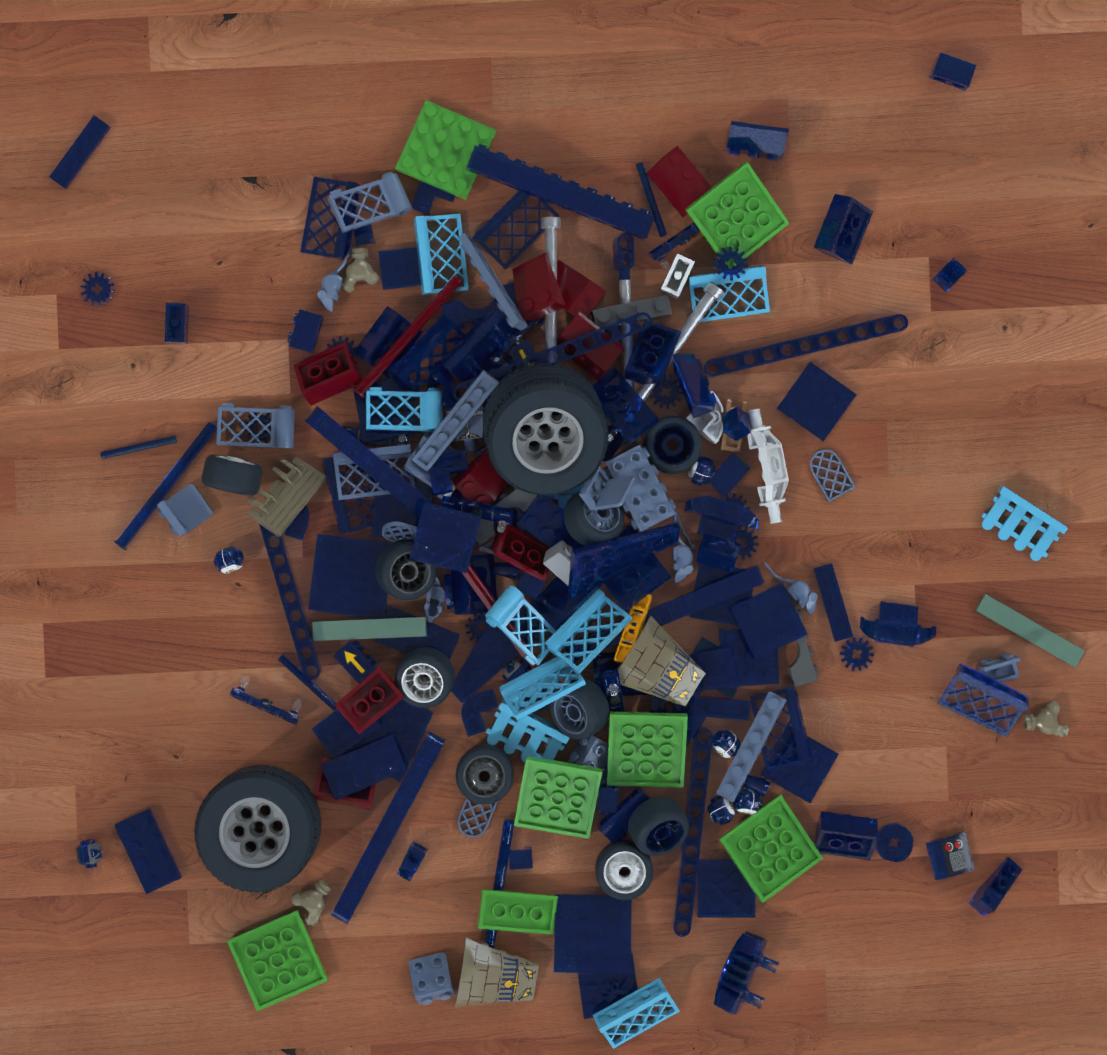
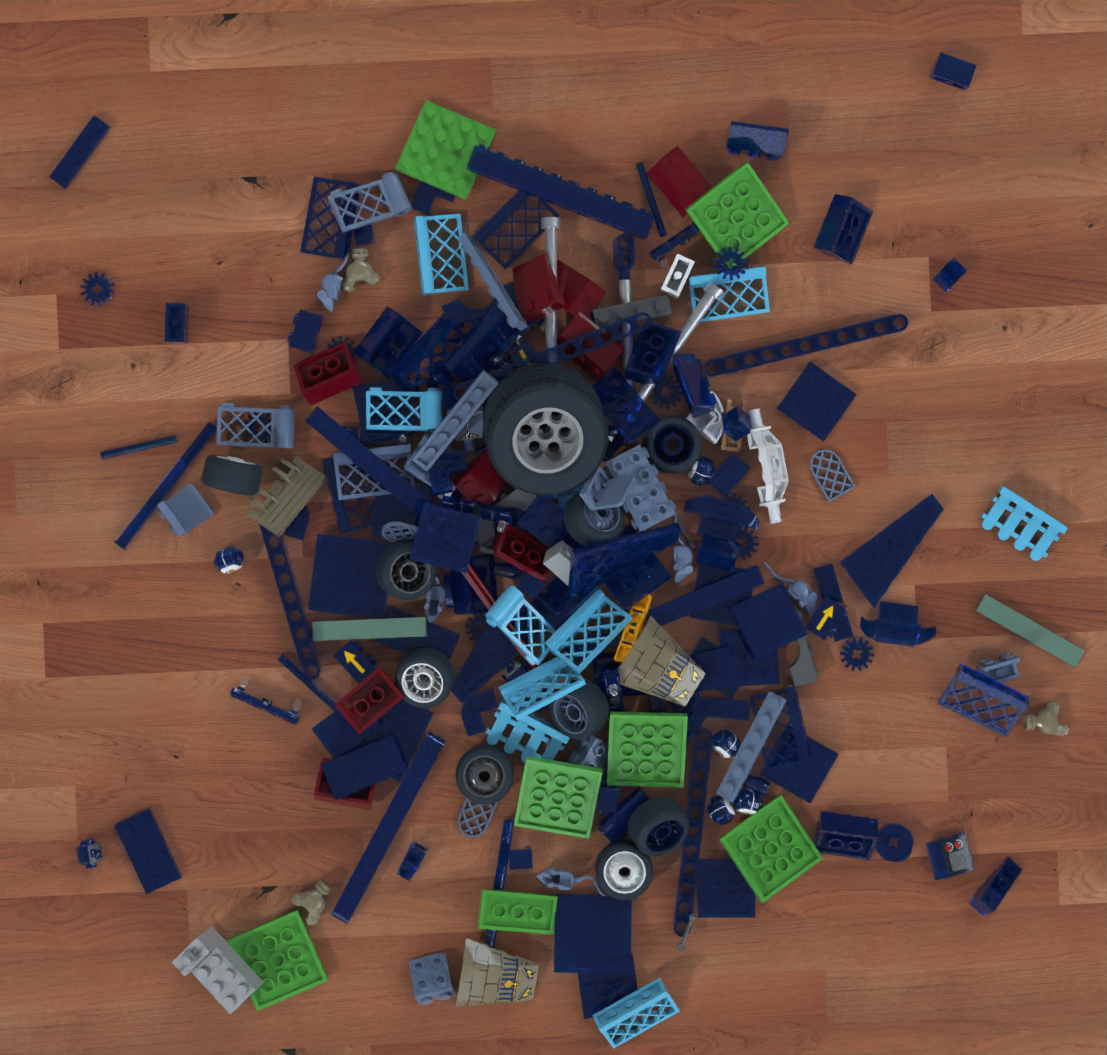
(219, 969): none -> light grey hinge
(227, 852): black wheel -> none
(399, 268): clear blue plate -> none
(407, 336): dark red axle -> none
(563, 879): none -> sand blue animal
(680, 946): none -> dark grey hinge
(739, 971): clear blue piece -> none
(826, 617): none -> clear blue brick
(885, 554): none -> clear blue wing

